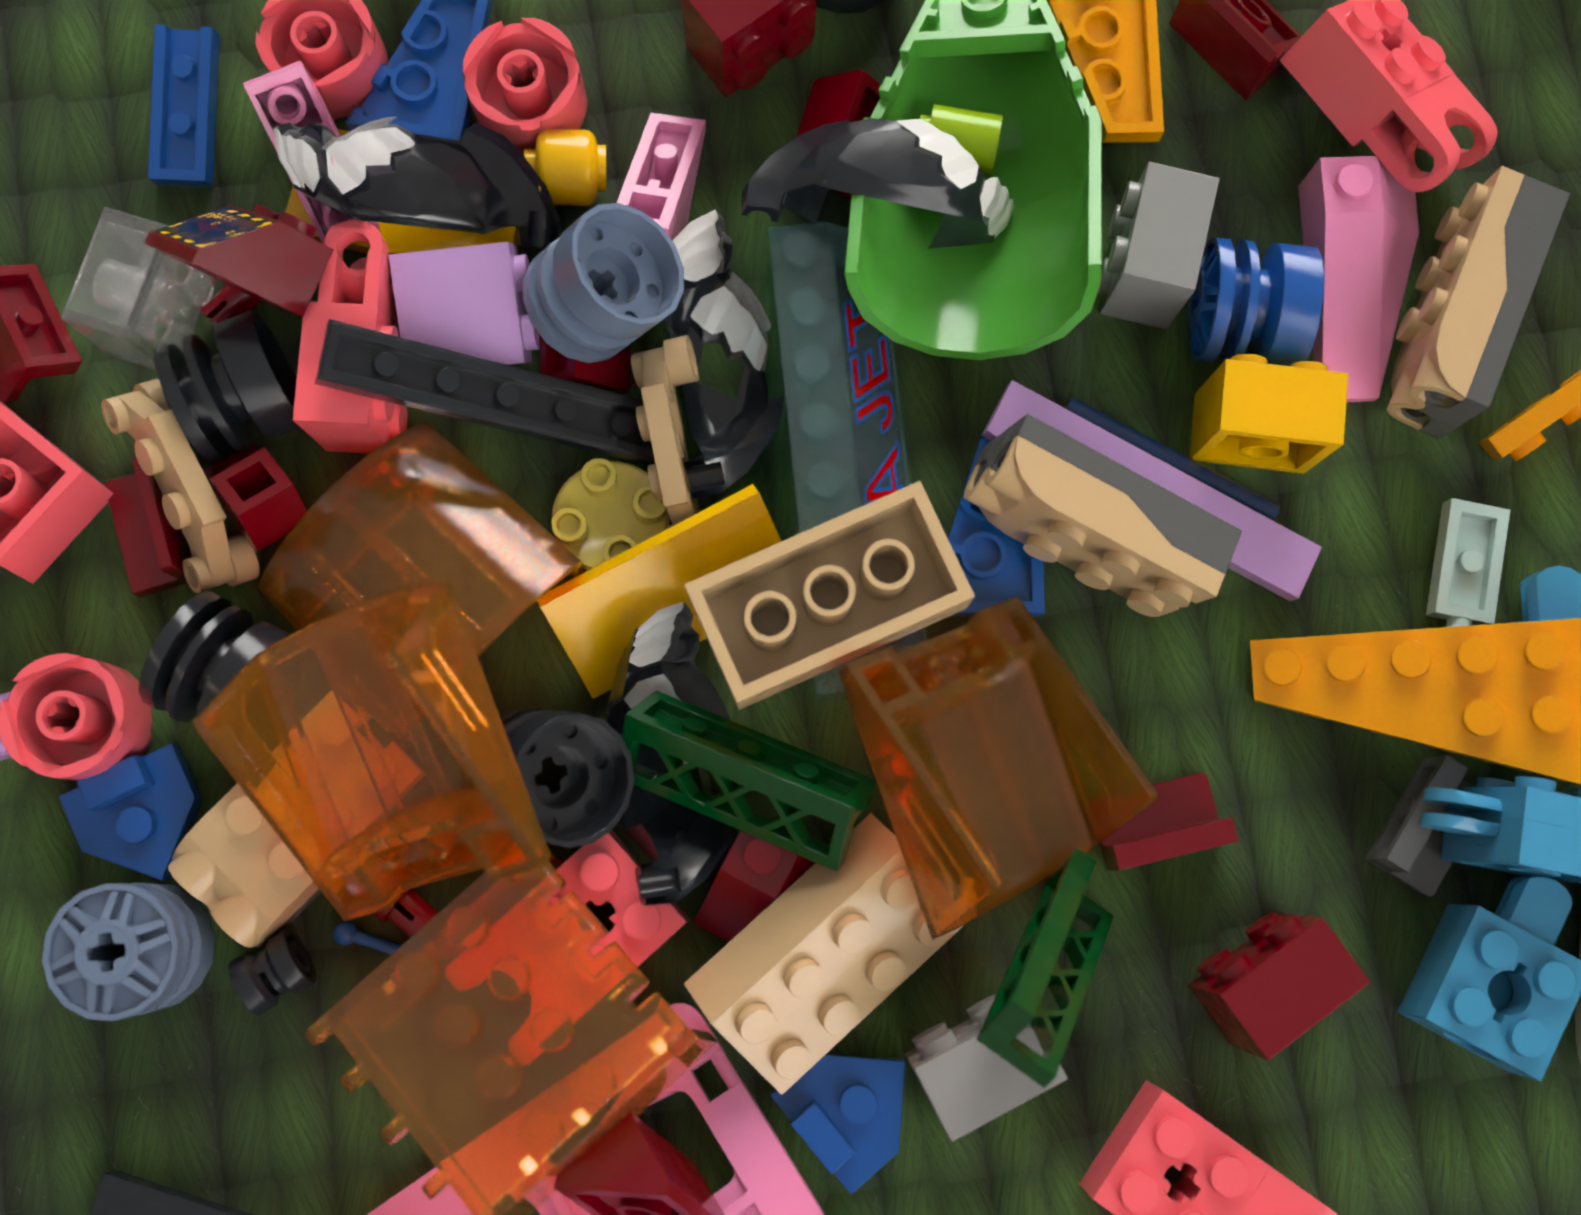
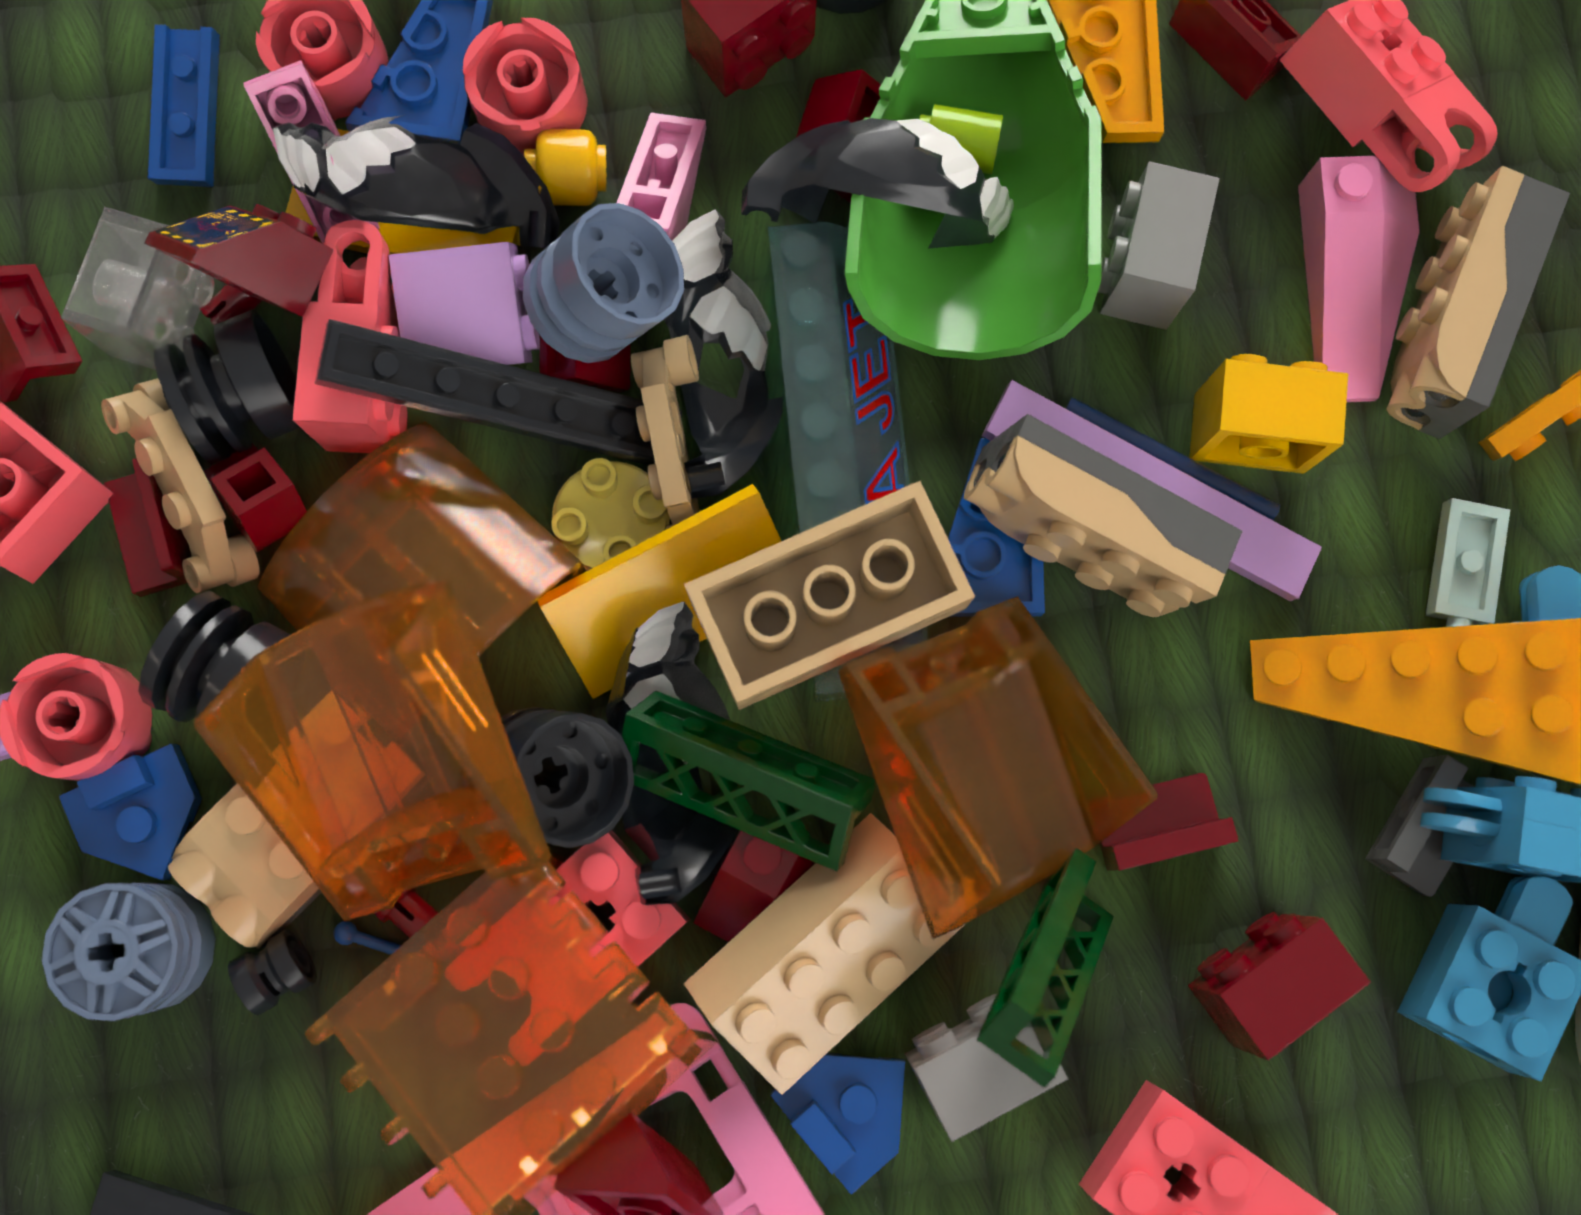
(1256, 303): blue wheel -> none

